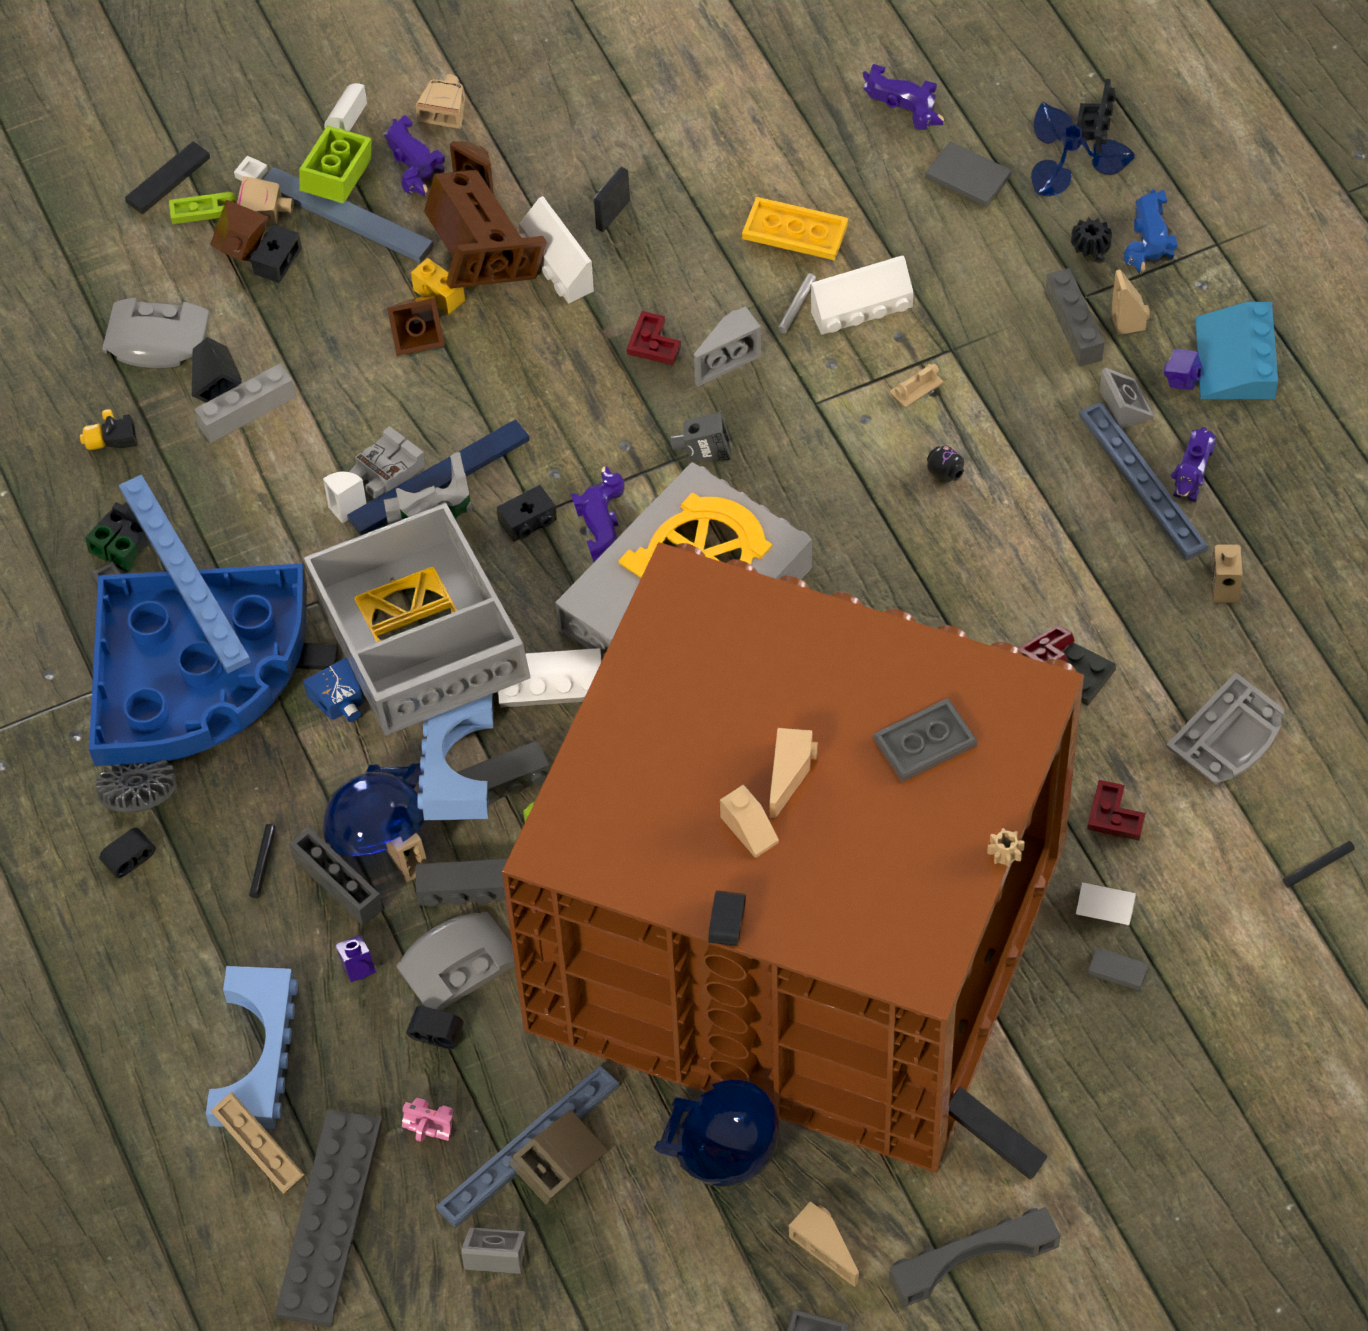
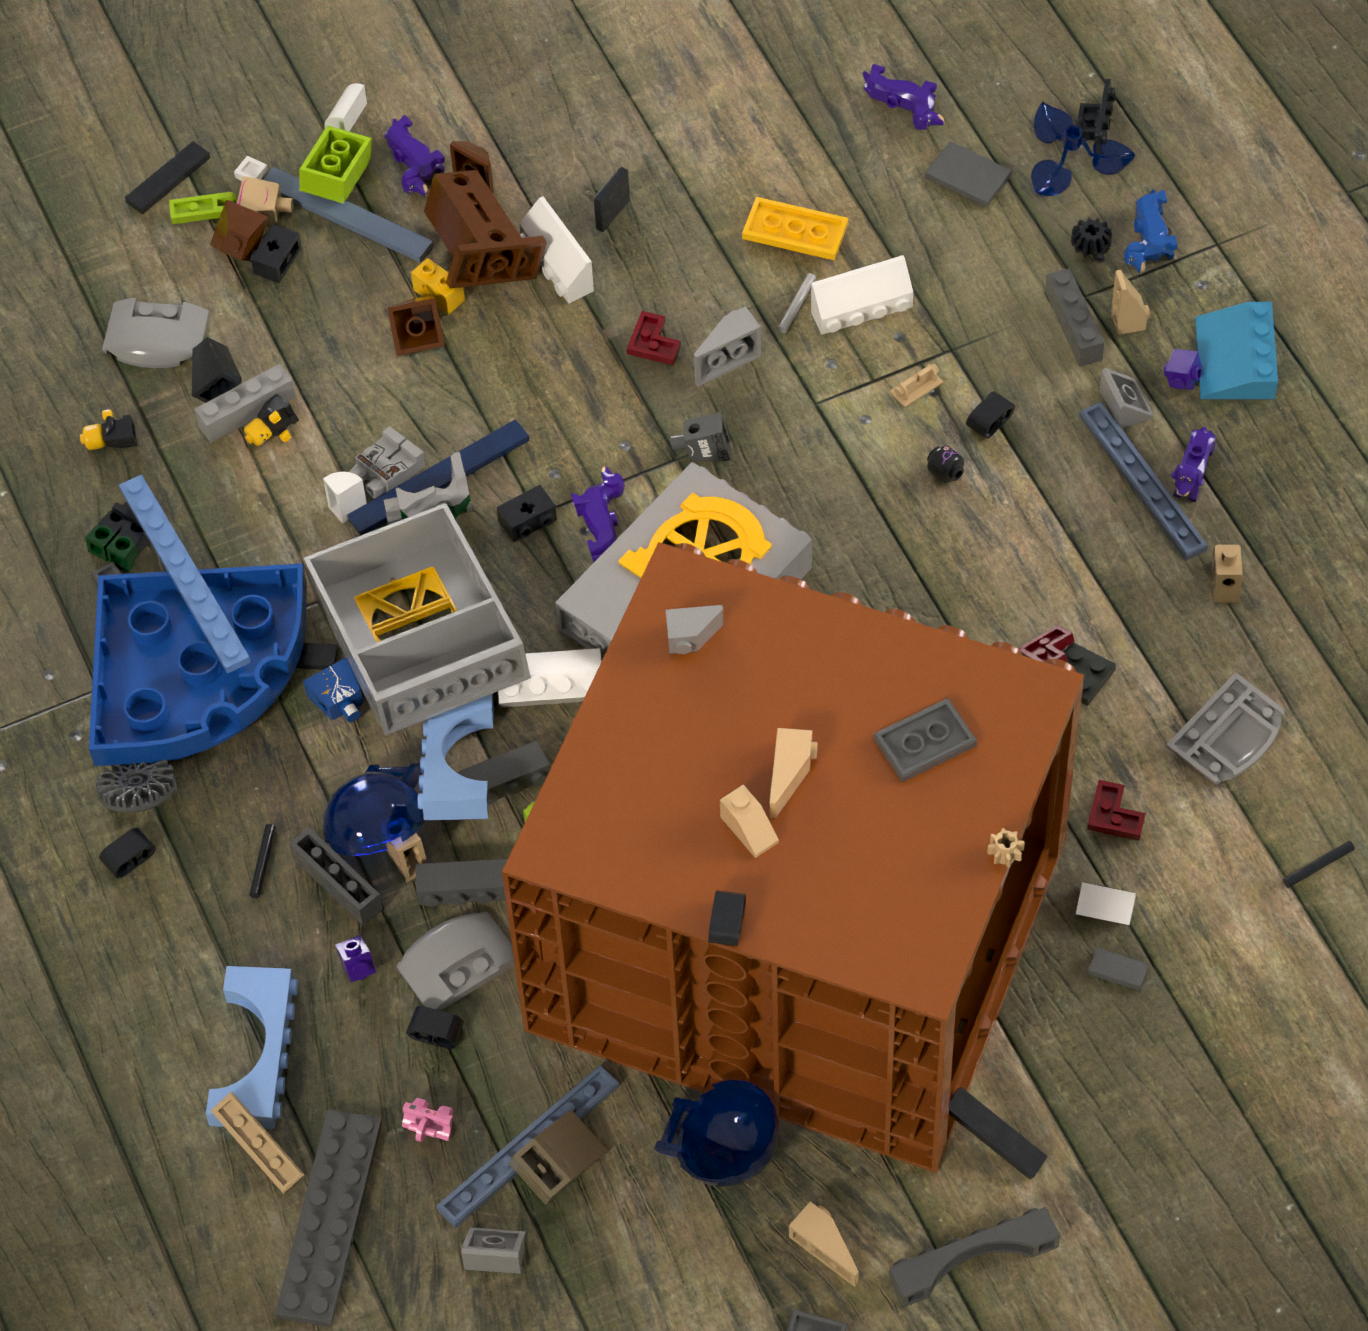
(271, 420): none -> piece
(442, 103): tan torso -> none
(692, 627): none -> light grey slope
(990, 415): none -> black beam

